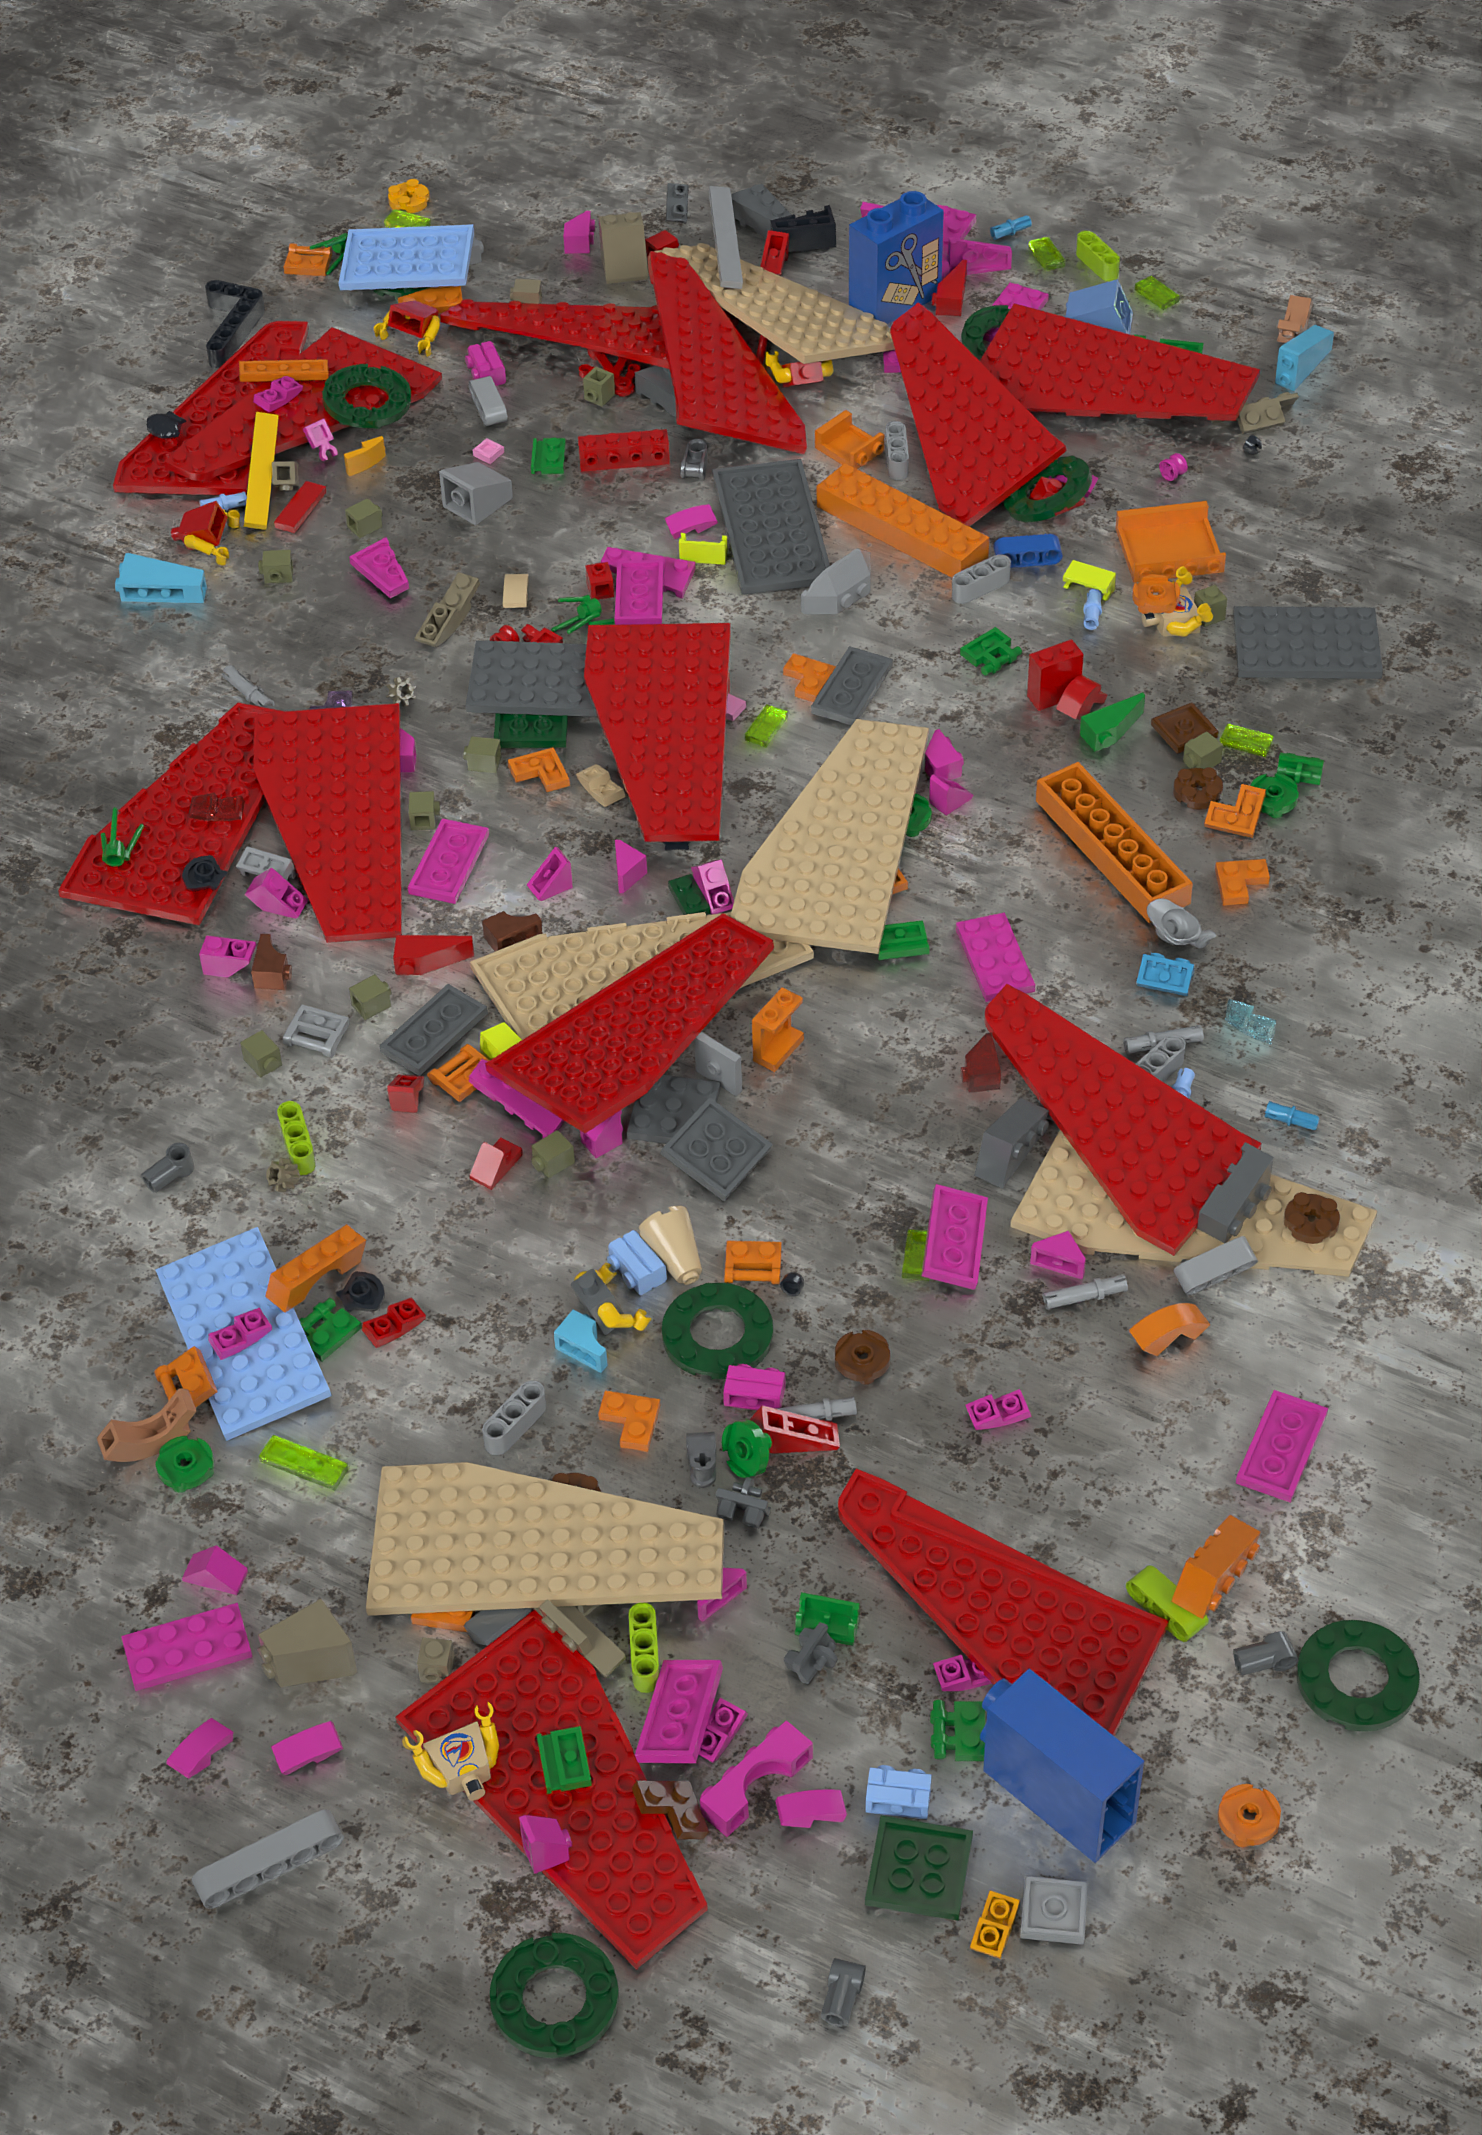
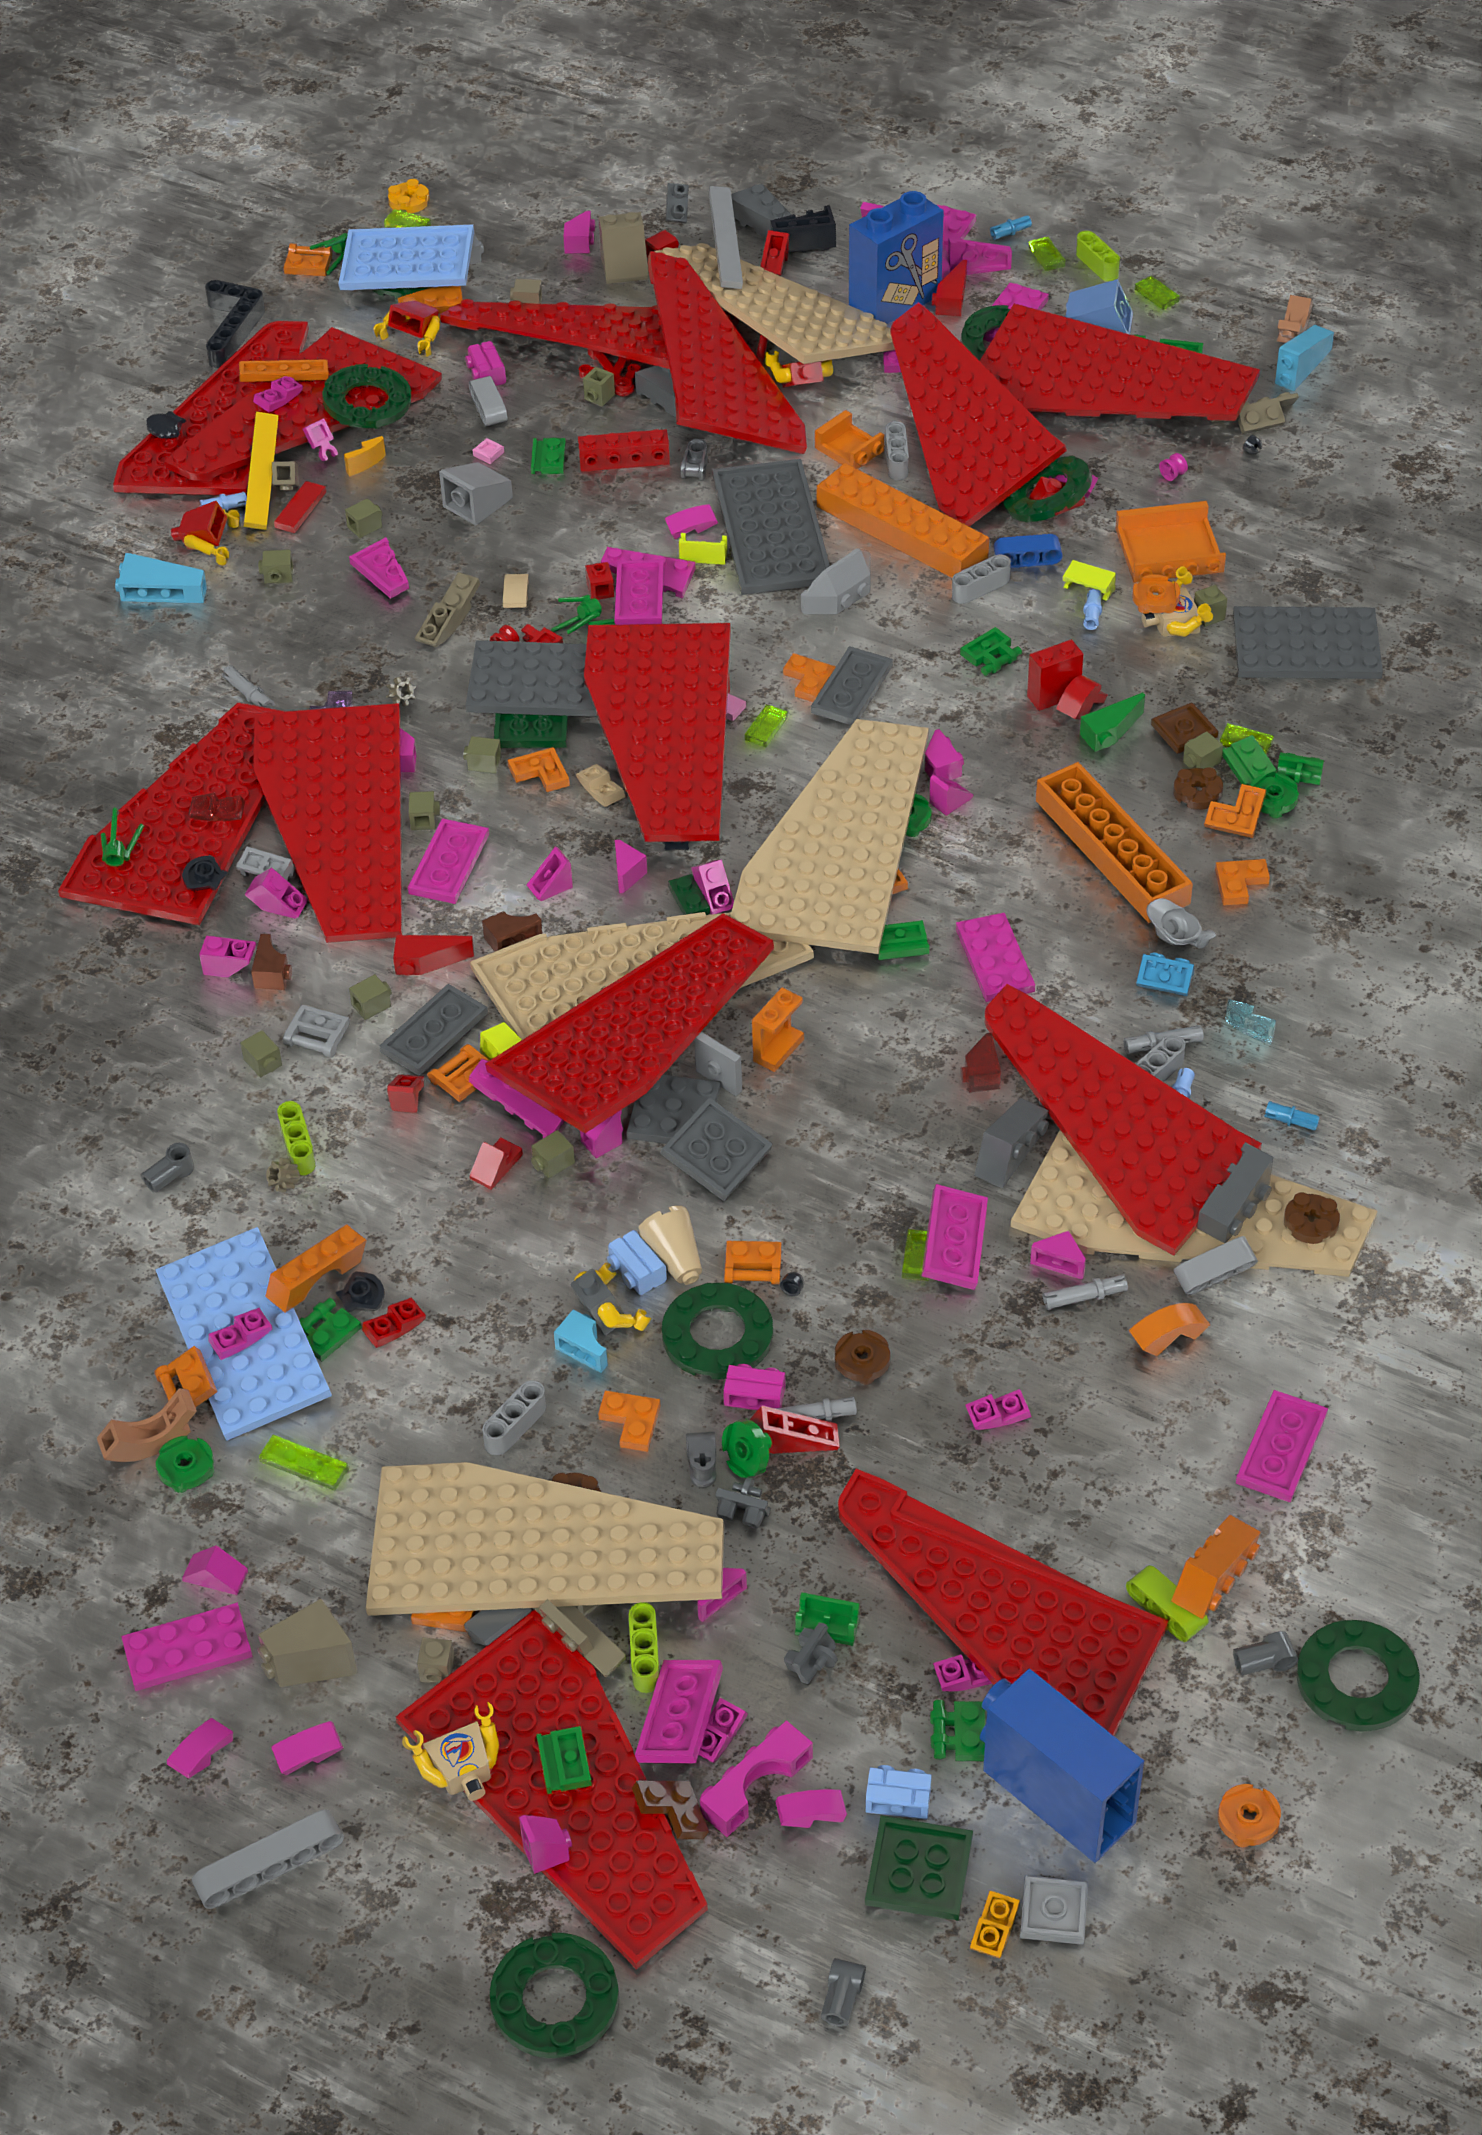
(1248, 760): none -> green plate

